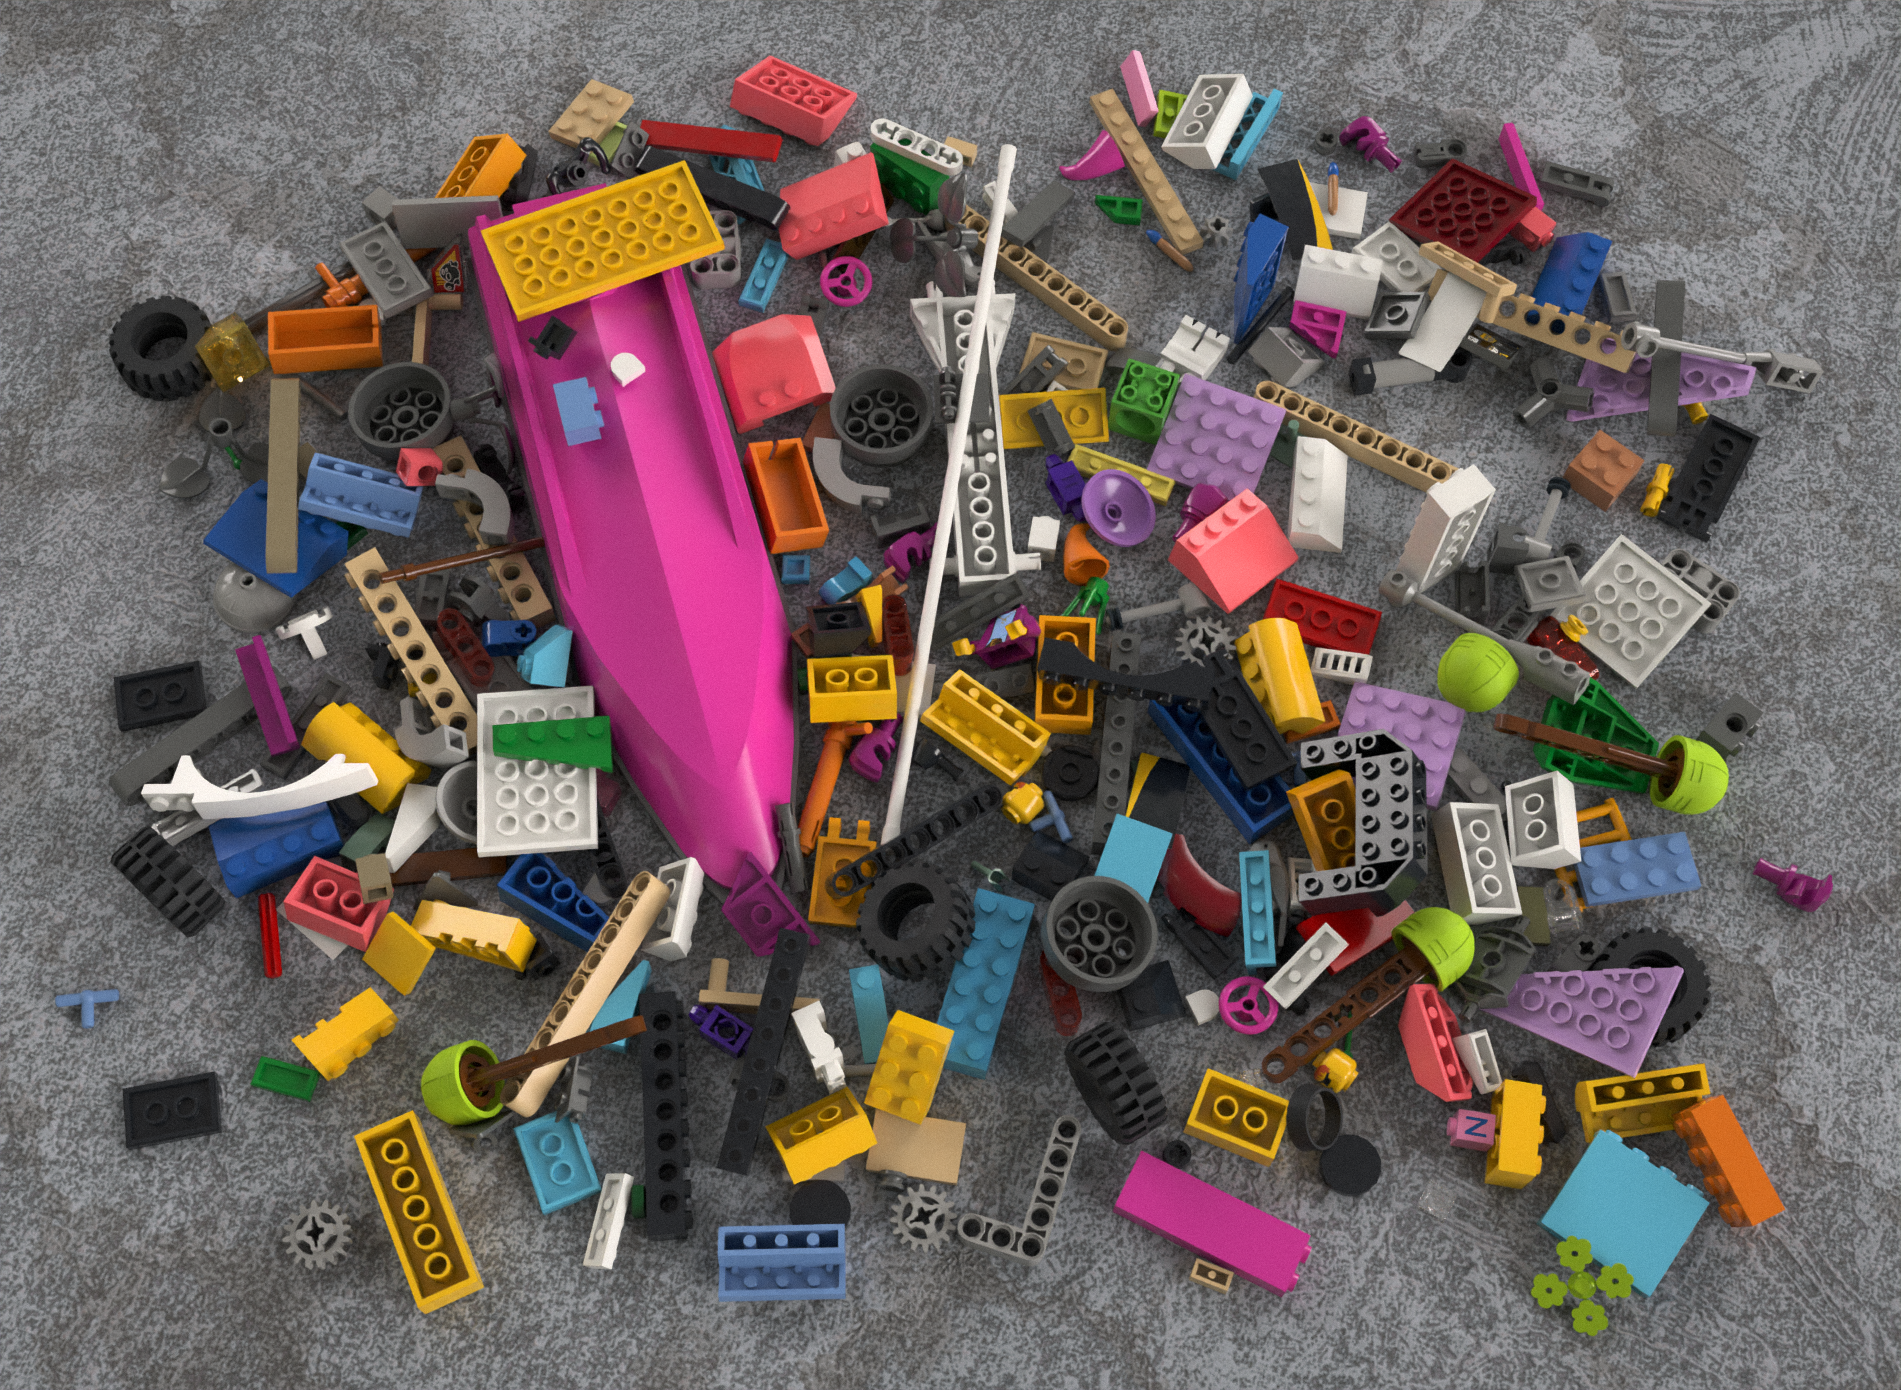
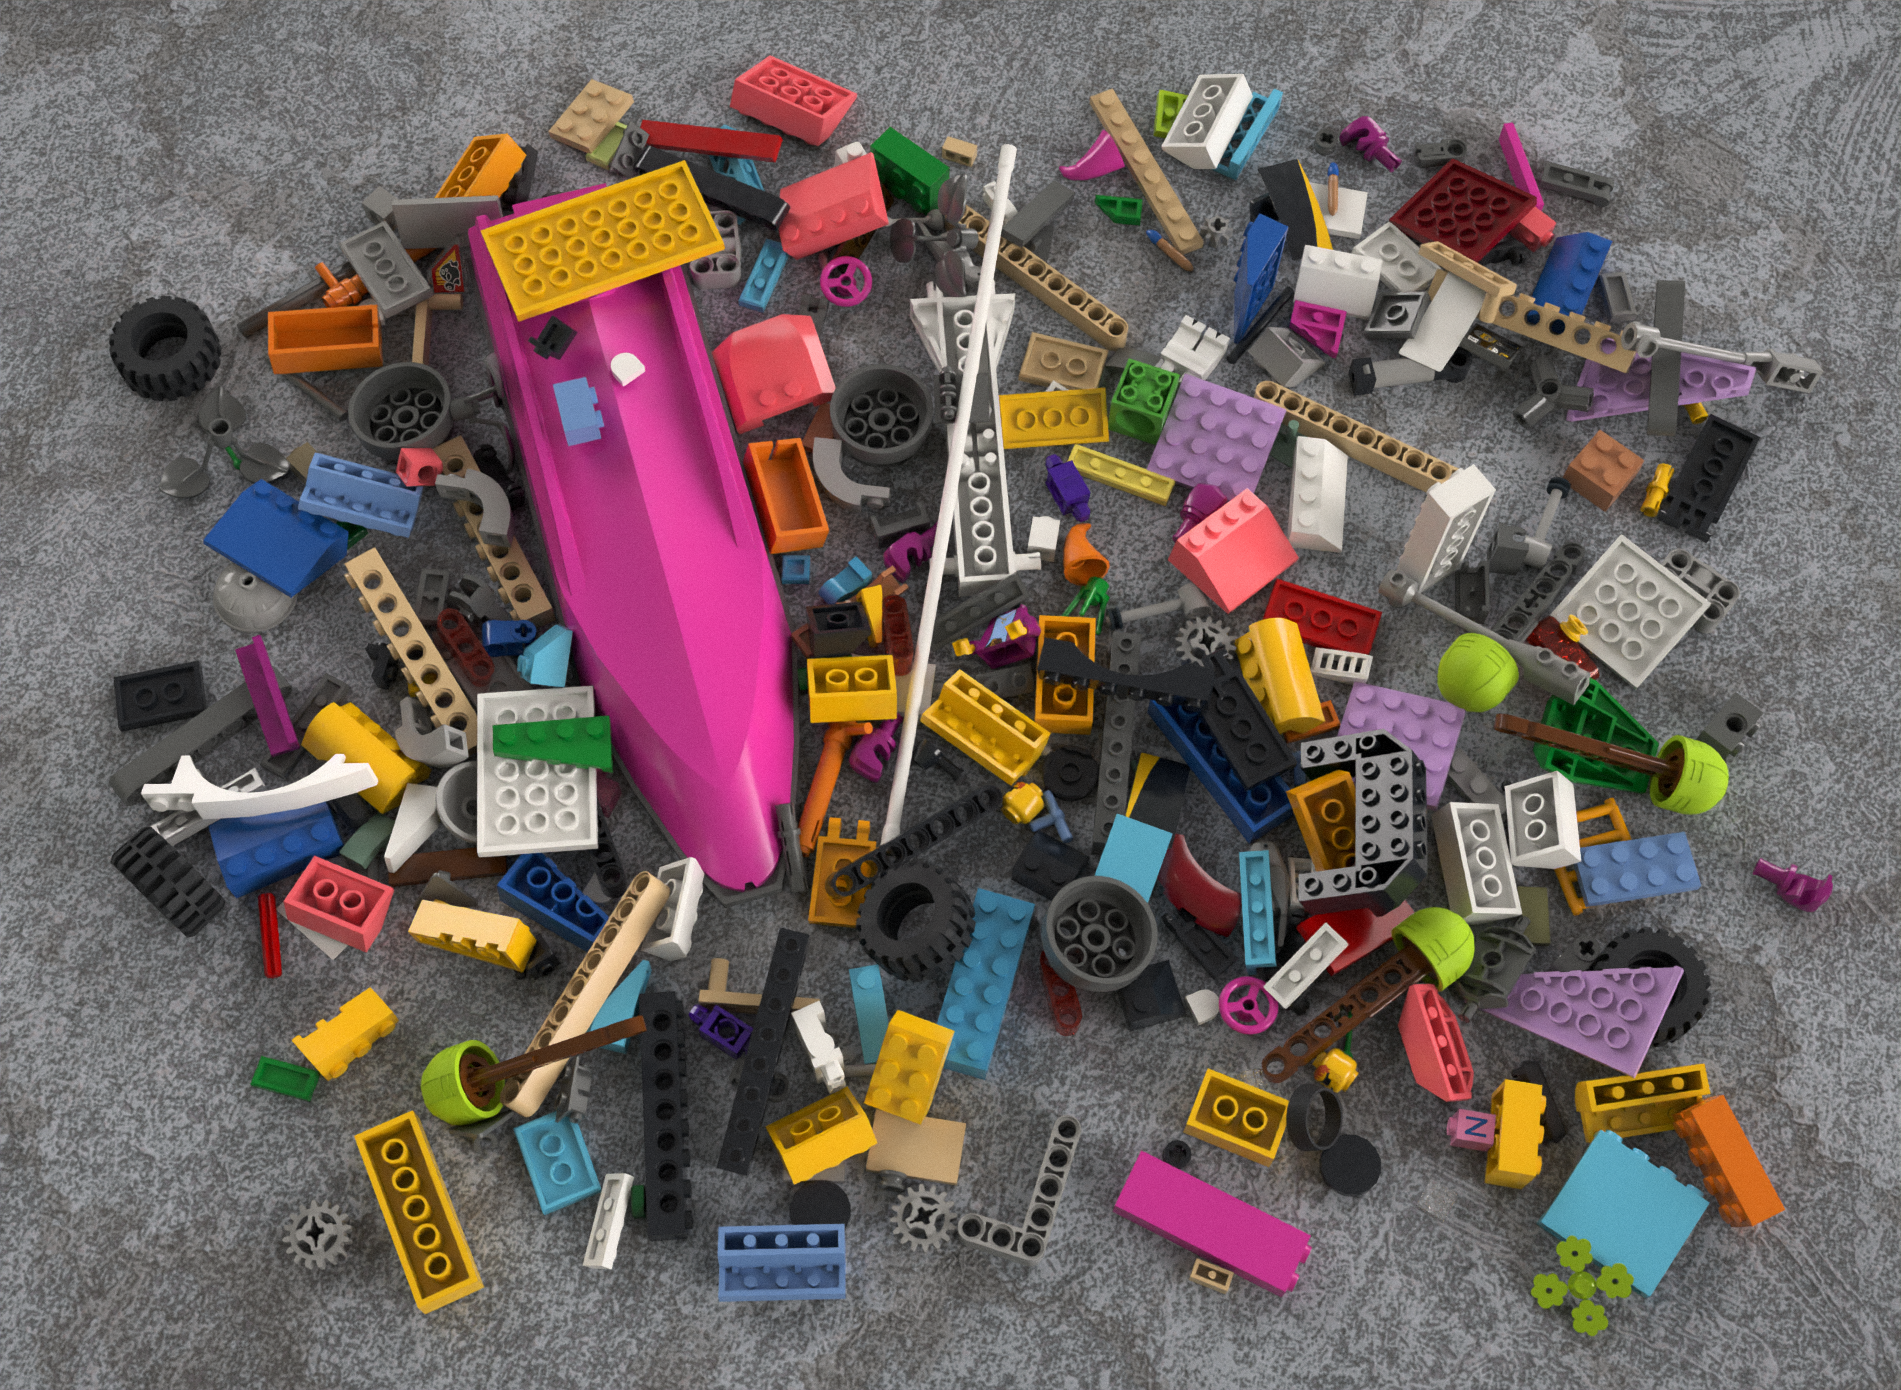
(86, 1000): medium blue piece -> none
(172, 1110): black tile -> none
(231, 352): clear yellow slope -> none
(283, 476): dark tan beam -> none
(306, 626): white tile -> none
(374, 878): dark tan brick -> none
(398, 953): yellow tile -> none
(410, 571): reddish brown bar -> none
(574, 171): black piece -> none
(760, 908): magenta wing -> none
(914, 150): white beam -> none
(993, 876): sand green hand -> none
(1035, 376): dark grey plate -> none
(1051, 428): dark grey hinge -> none
(1116, 1083): black tyre -> none
(1118, 508): medium lavender dish -> none
(1139, 88): bright pink tile -> none
(1479, 1060): white slope -> none
(1549, 584): light grey tile -> none
(1564, 914): clear piece -> none

